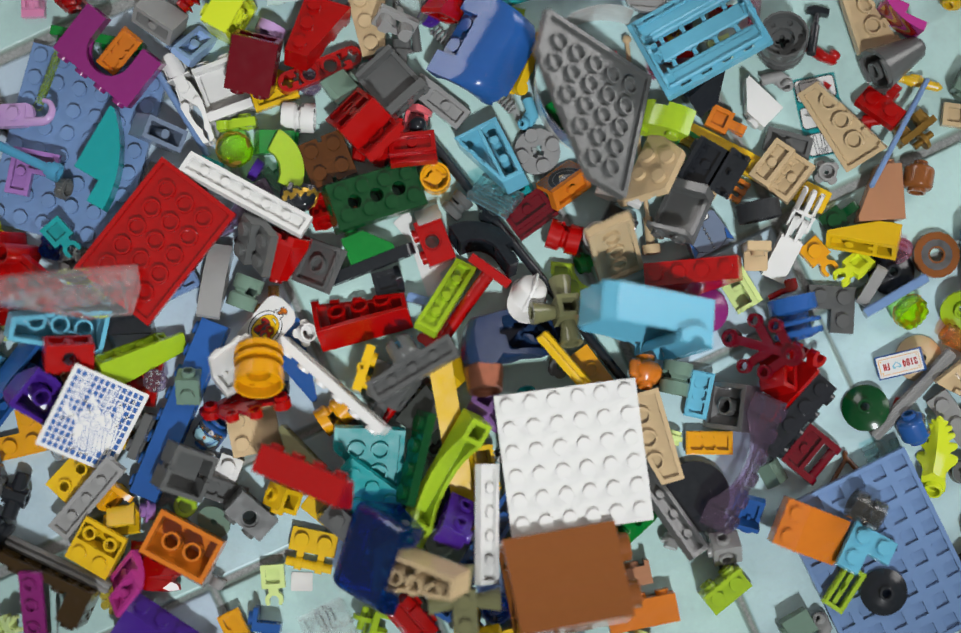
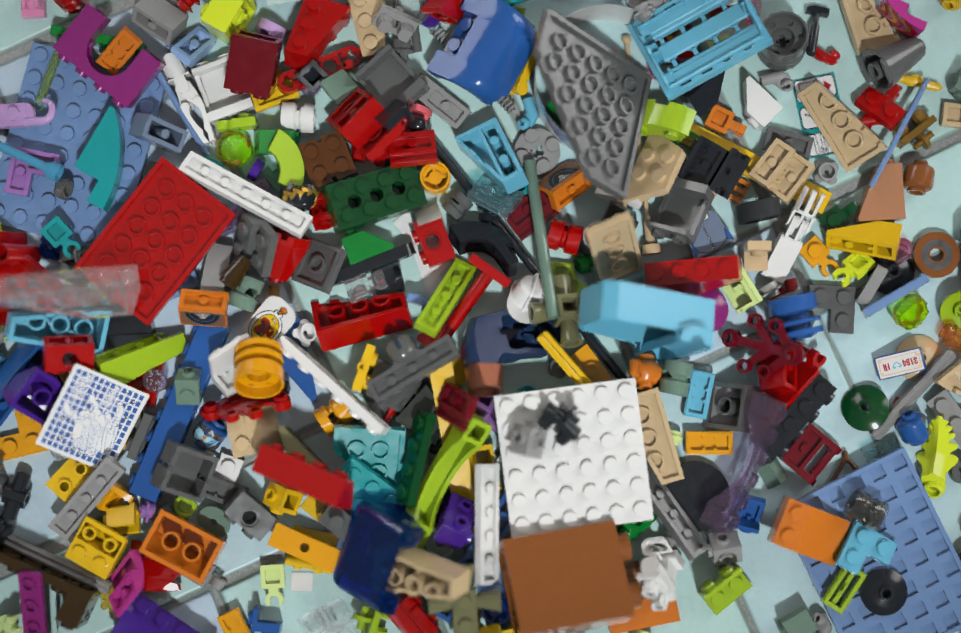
(203, 308): none -> orange panel
(235, 272): none -> dark brown cone
(290, 542): none -> light orange tile
(312, 75): none -> black slope
(362, 286): none -> clear plate
(394, 114): none -> black tile
(456, 406): none -> dark red plate
(528, 440): none -> light grey brick
(541, 240): none -> sand green piece
(563, 419): none -> black hips
(643, 12): none -> light grey plate
(659, 572): none -> white hips
(770, 290): none -> light grey plate

